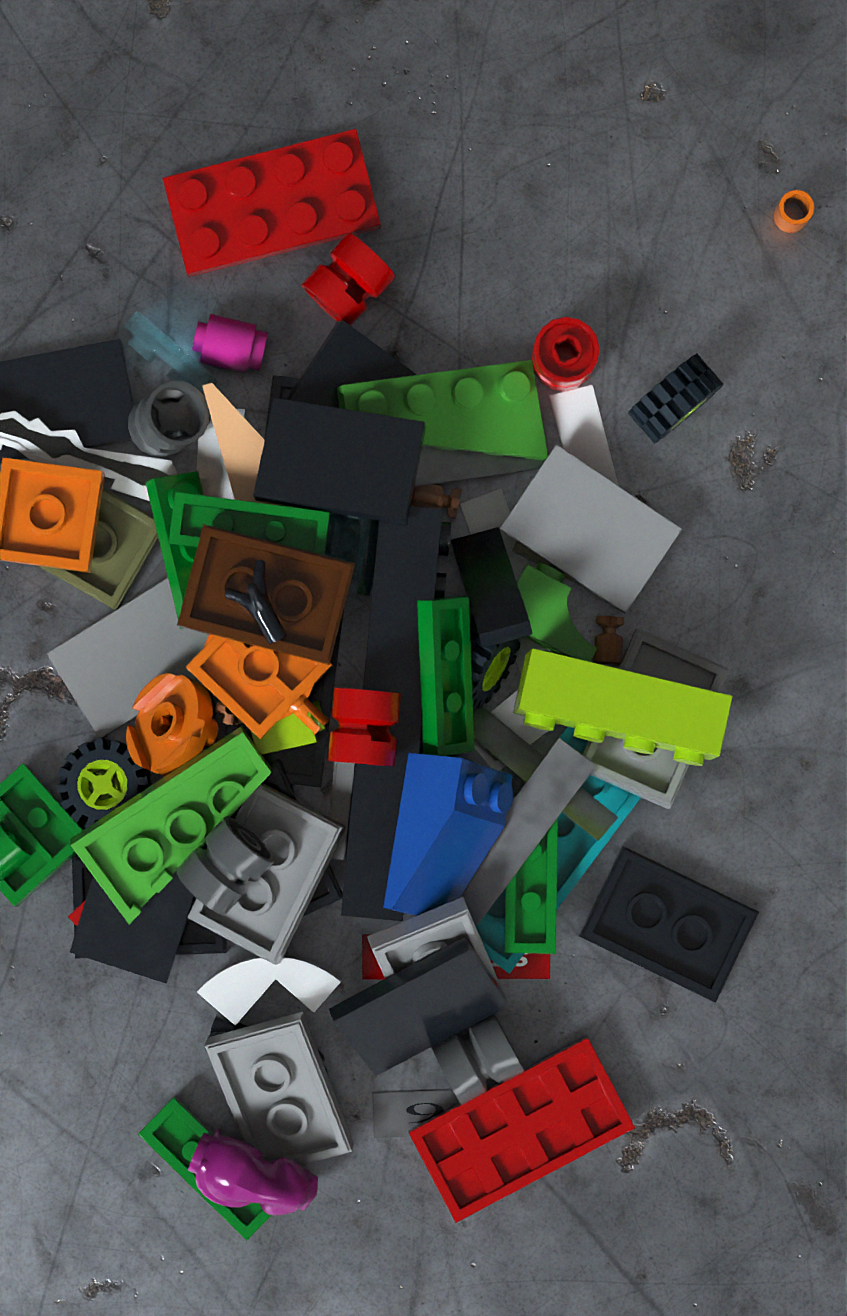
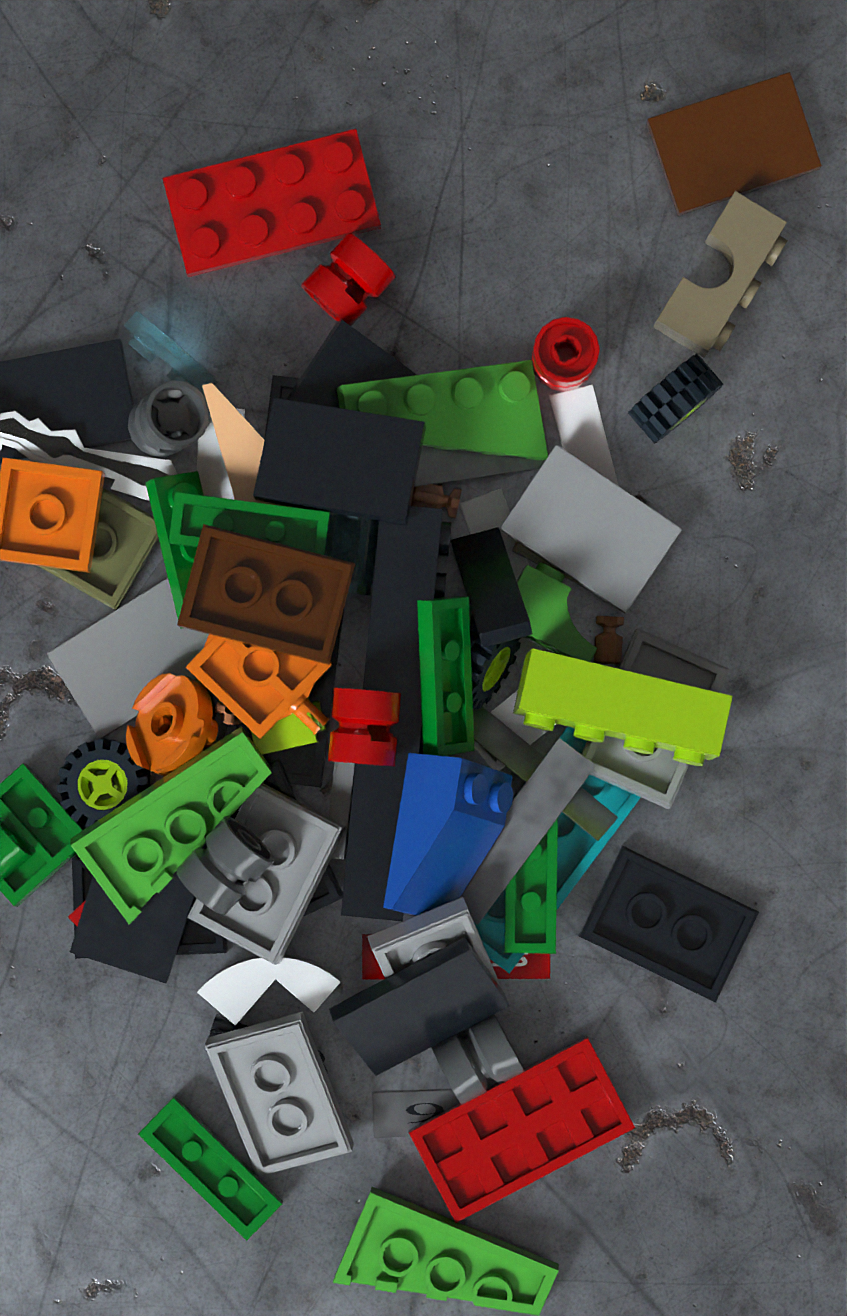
(230, 344): dark pink brick -> none
(237, 1175): magenta animal -> none
(259, 605): black bar -> none
(429, 1254): none -> bright green wing
(733, 143): none -> reddish brown tile
(746, 238): none -> dark tan arch
(799, 198): orange hinge -> none

